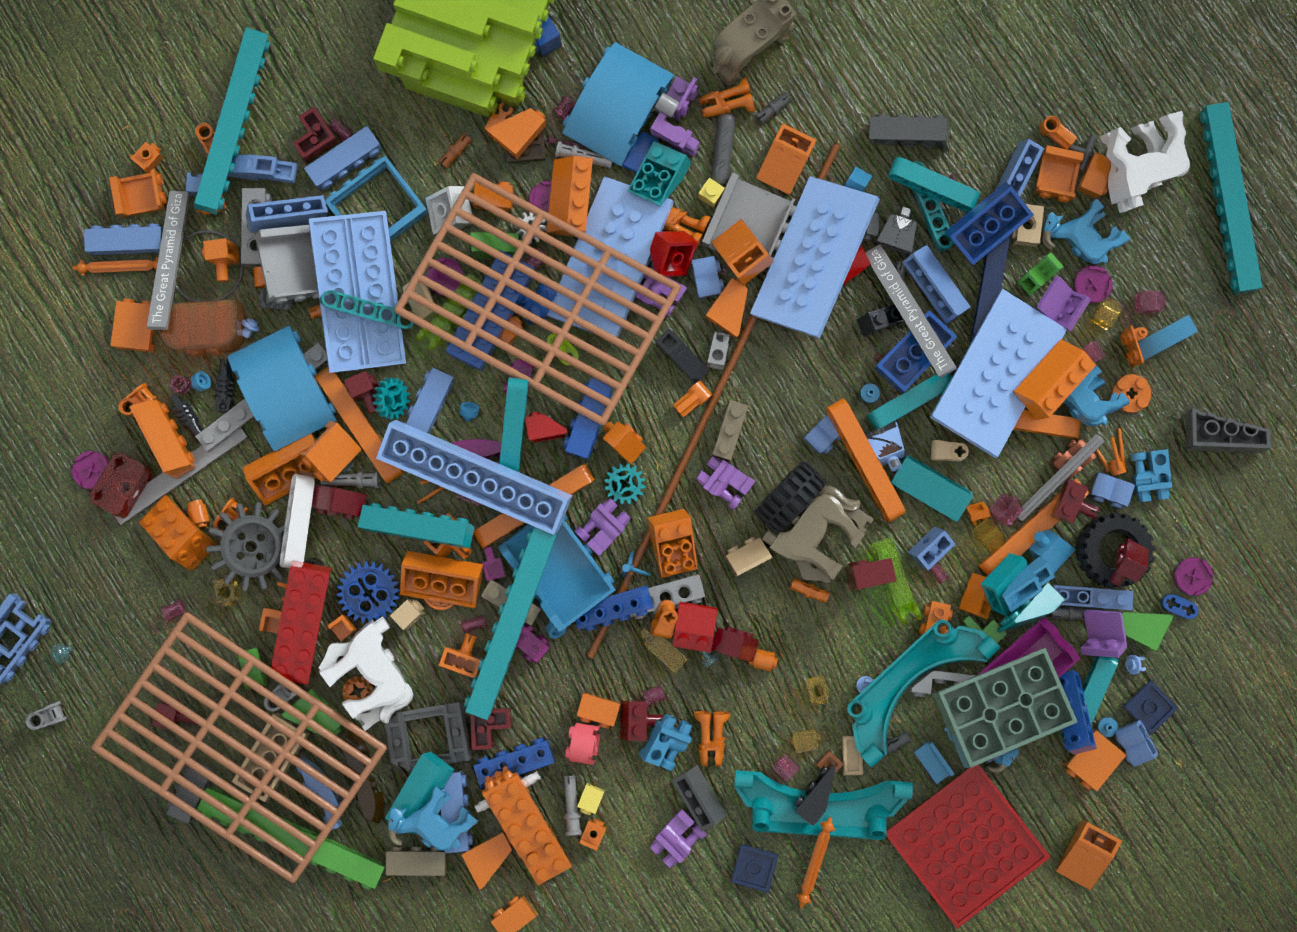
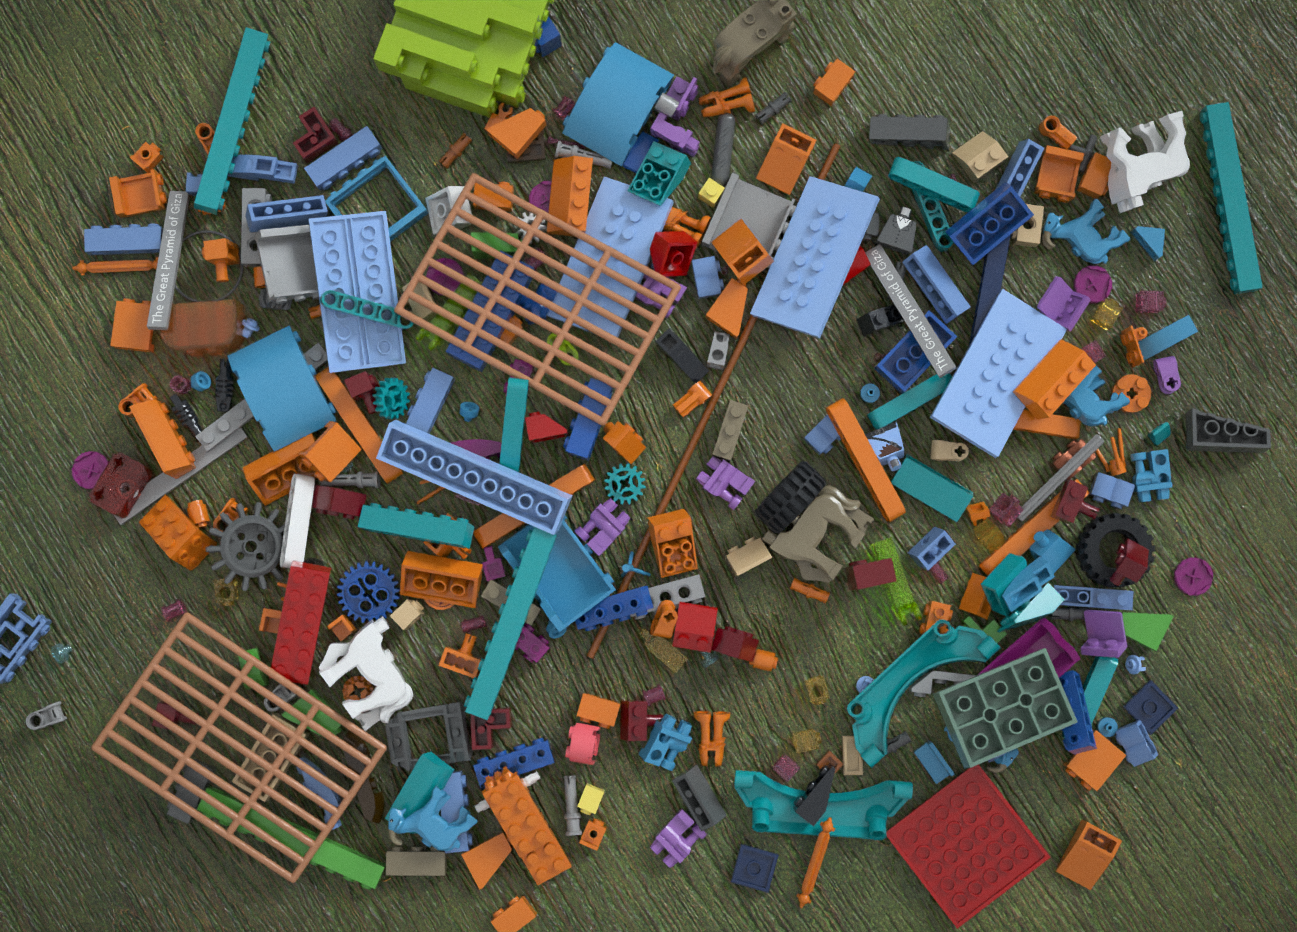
(833, 82): none -> orange brick
(980, 156): none -> tan slope
(1040, 274): bright green brick -> none
(1151, 240): none -> dark azure slope
(1160, 433): none -> teal slope
(1167, 371): none -> medium lavender piece
(1177, 610): blue beam -> none

